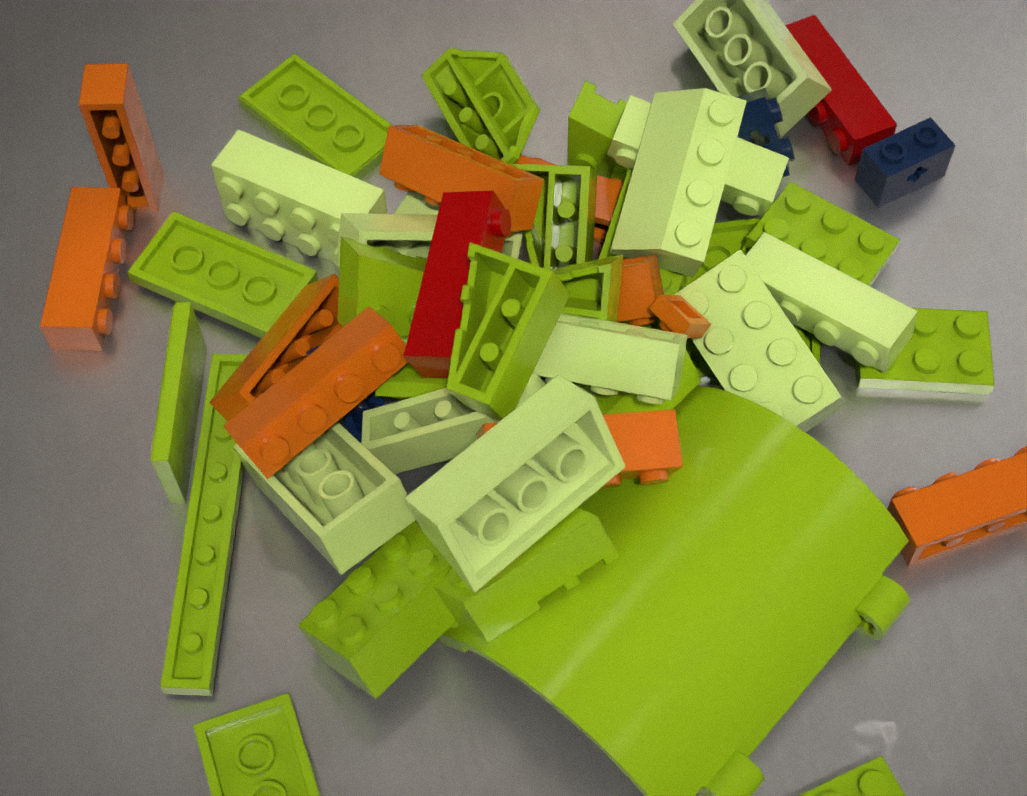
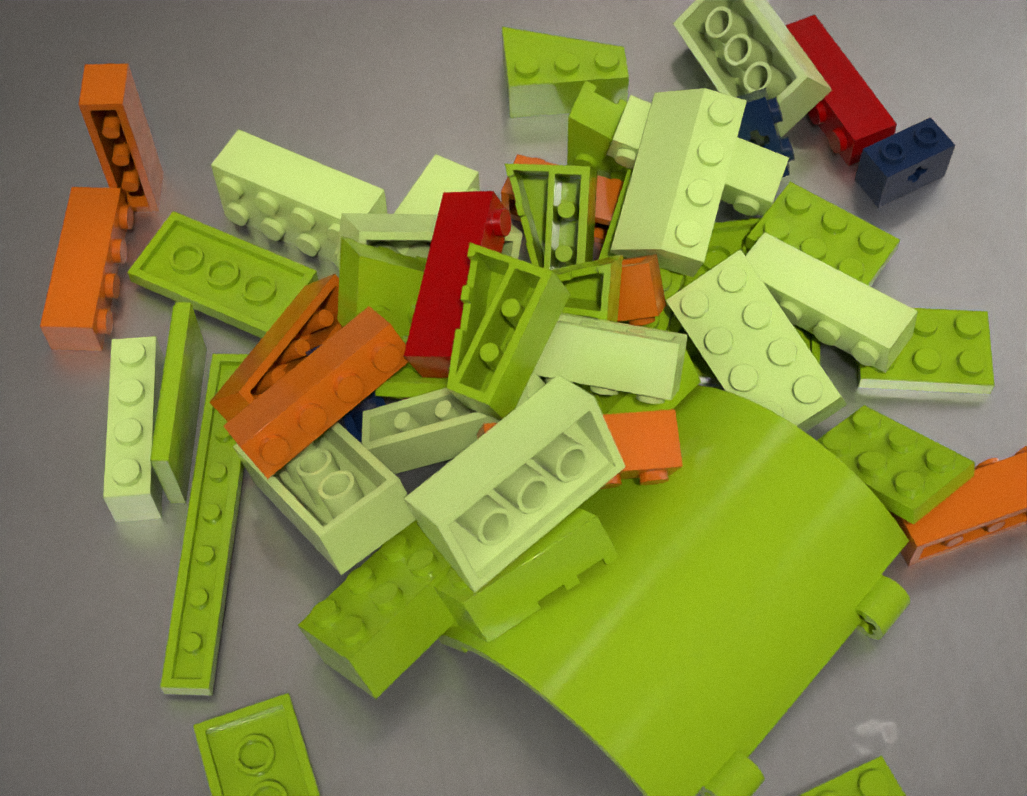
(134, 392): none -> yellowish green brick
(318, 117): lime tile -> none
(436, 164): orange brick -> none
(483, 101): lime wedge -> none
(550, 70): none -> lime wedge
(679, 316): orange plate -> none
(898, 463): none -> lime plate

